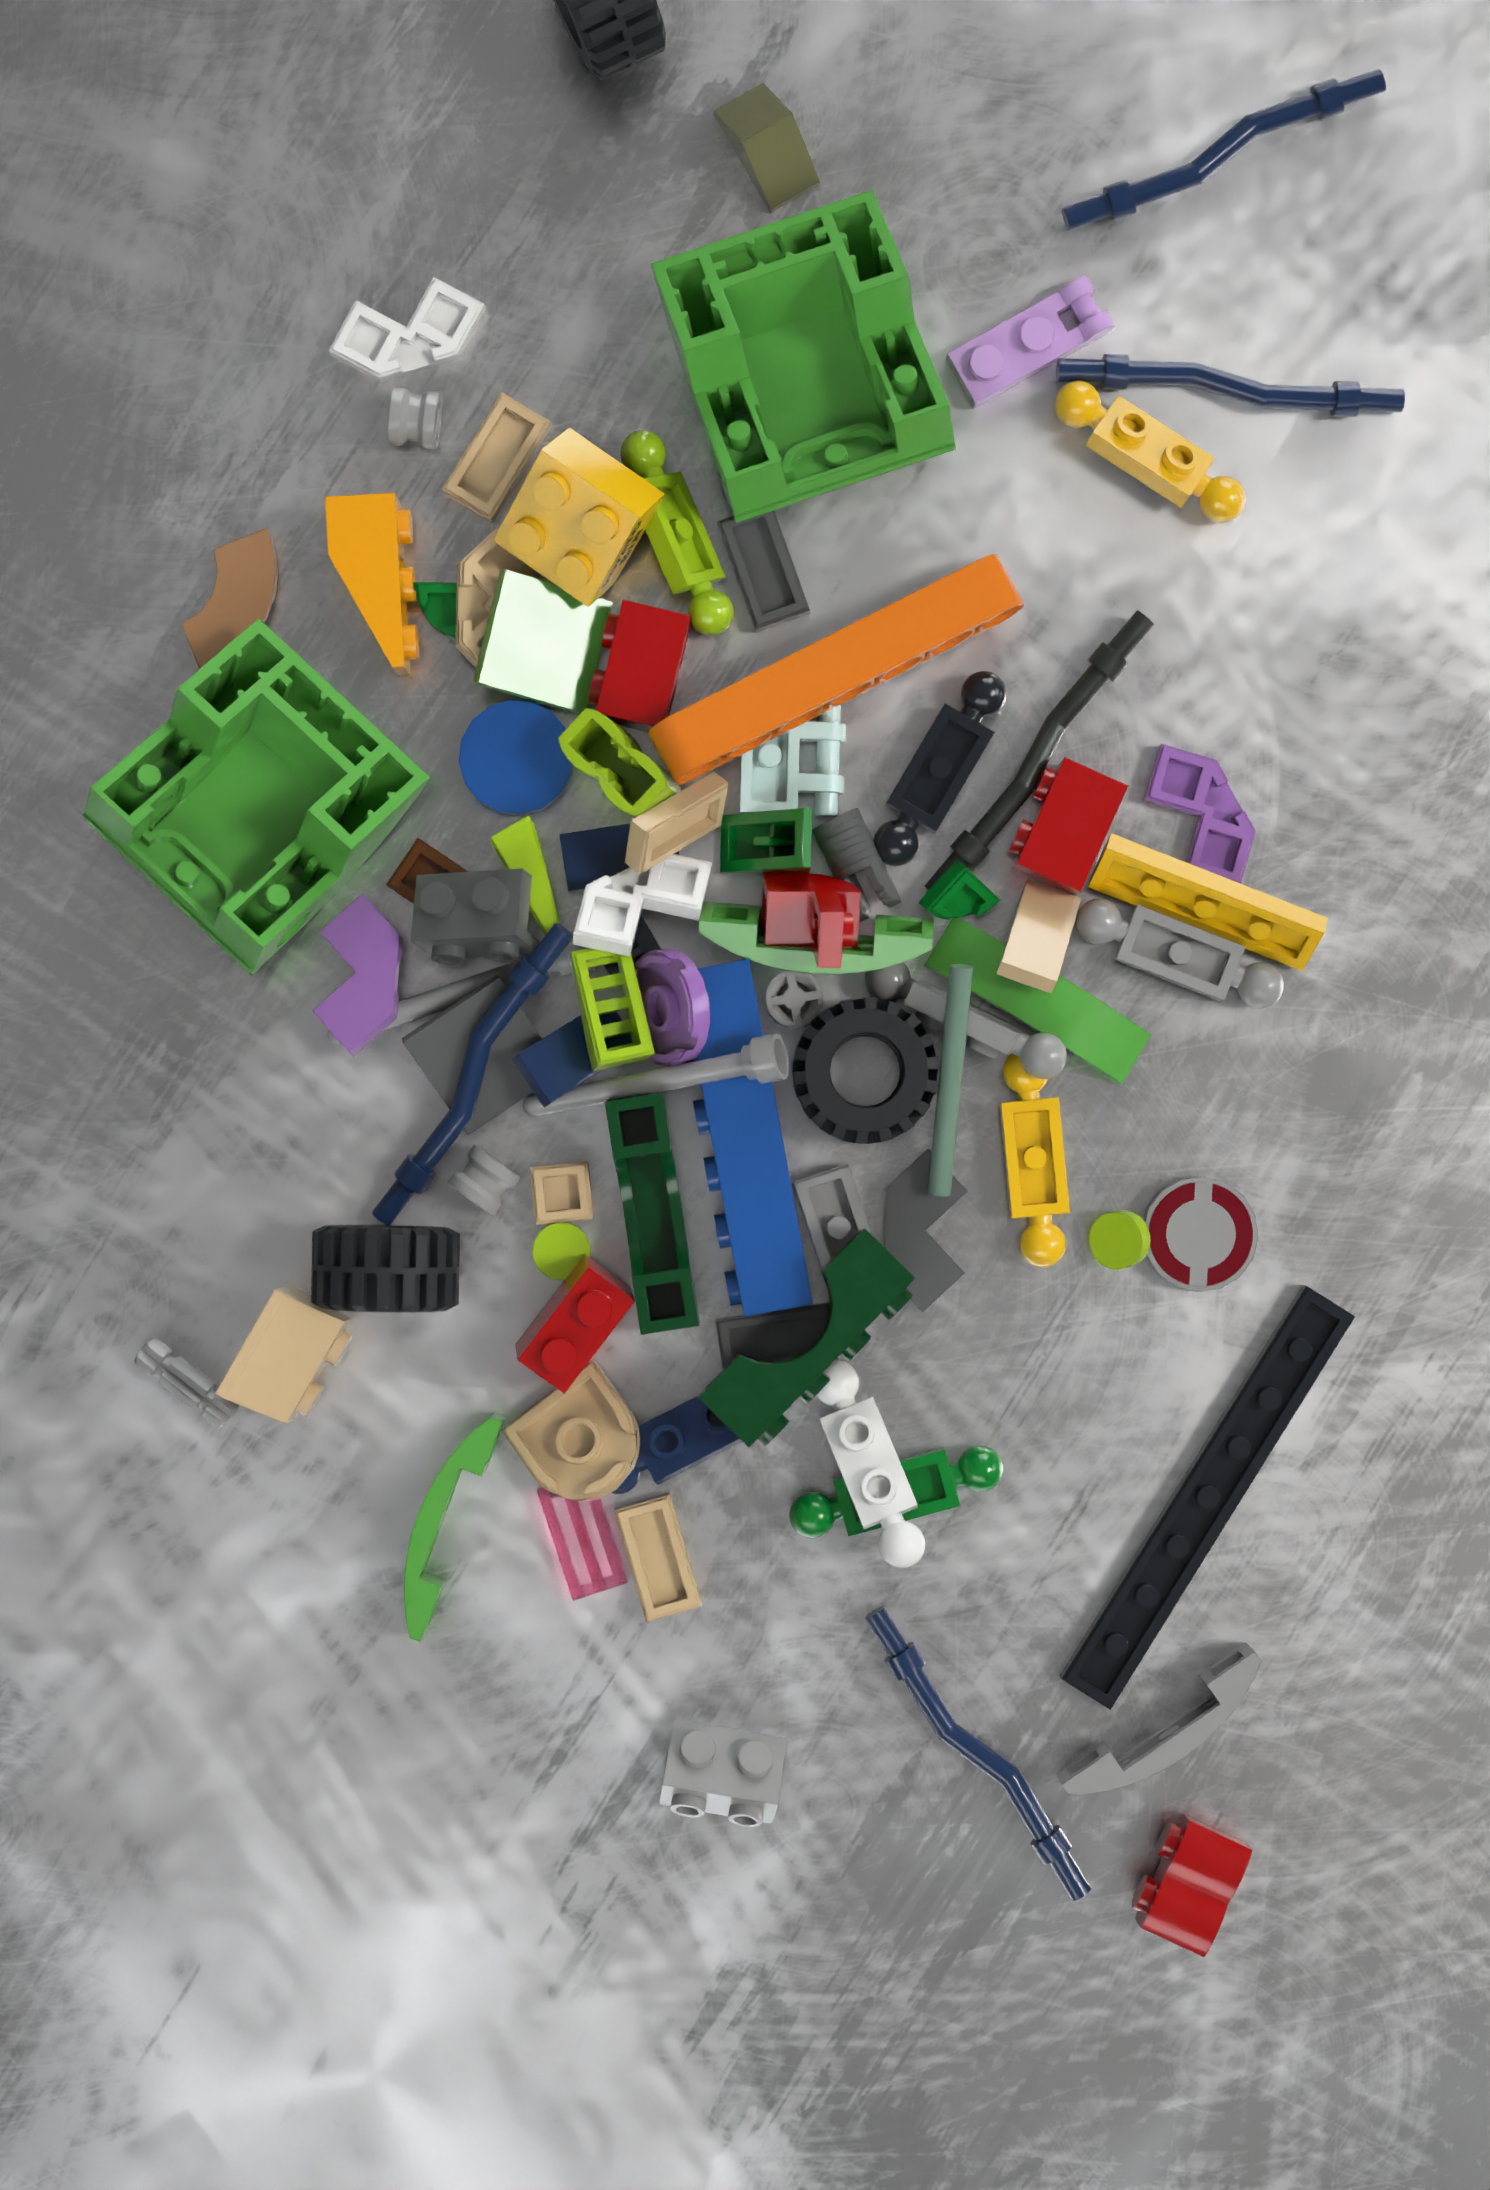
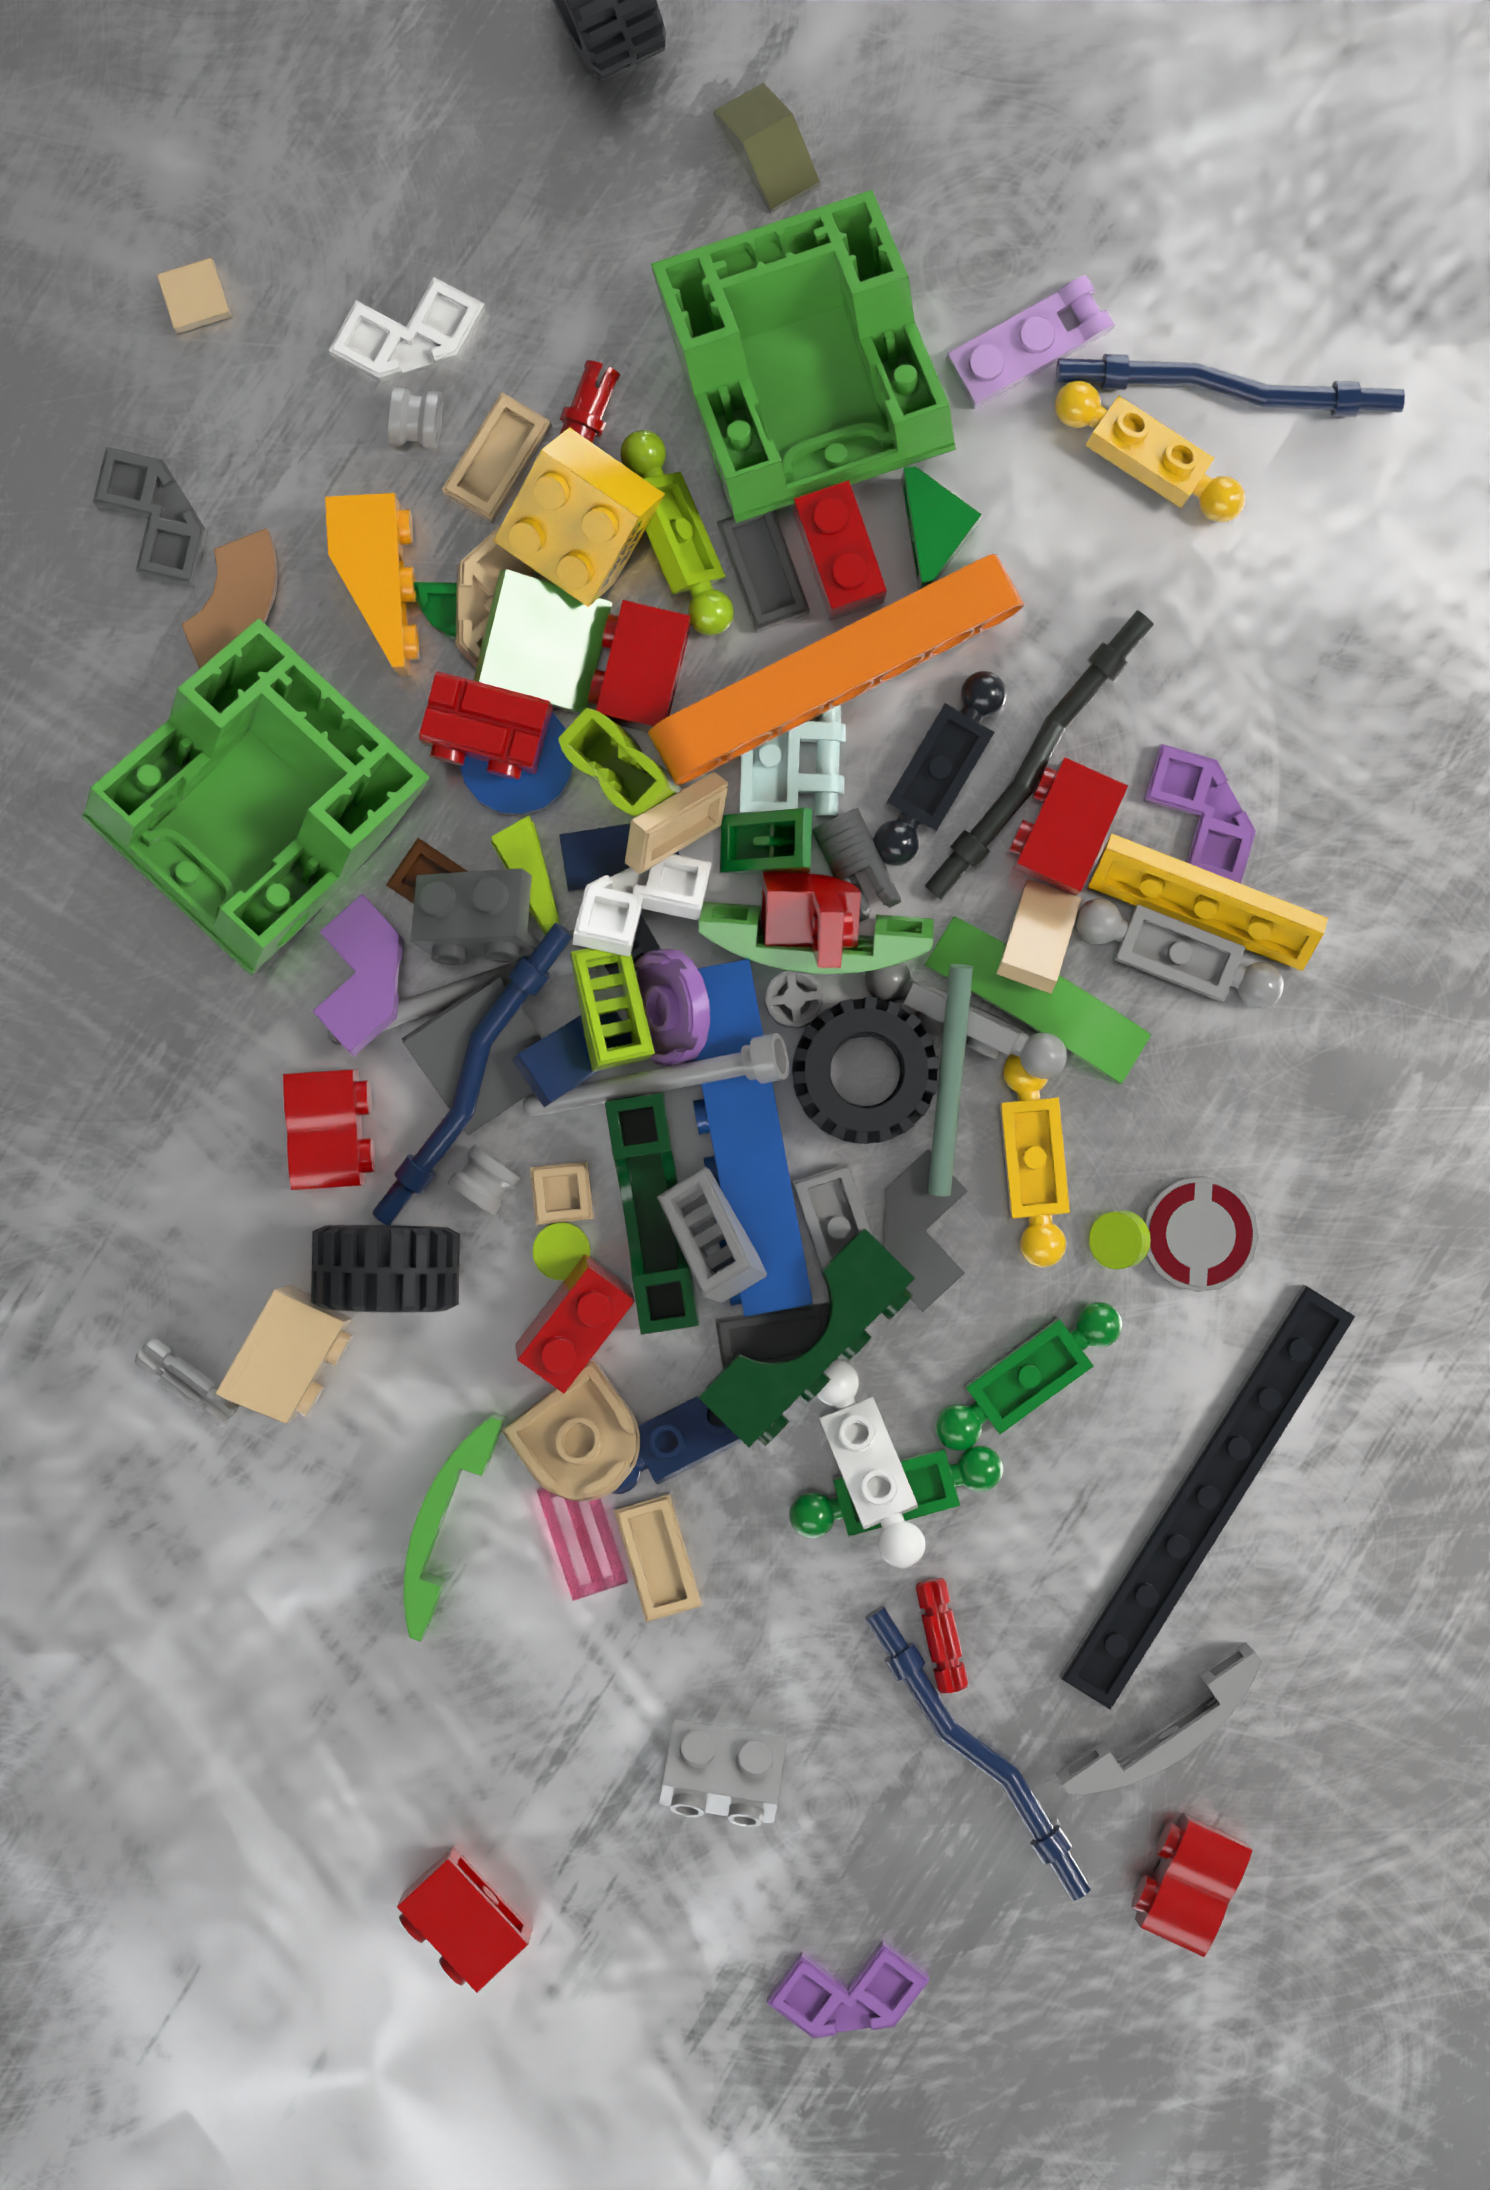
(173, 532): none -> dark grey tile
(194, 295): none -> tan tile
(326, 1129): none -> red brick
(463, 1921): none -> red brick
(485, 725): none -> red brick
(590, 402): none -> red pin
(748, 1266): none -> light grey slope
(827, 2006): none -> medium lavender tile
(839, 550): none -> red brick
(936, 524): none -> green slope
(941, 1635): none -> red axle
(958, 895): green tile -> none
(1029, 1376): none -> green plate
(1323, 100): dark blue bar -> none

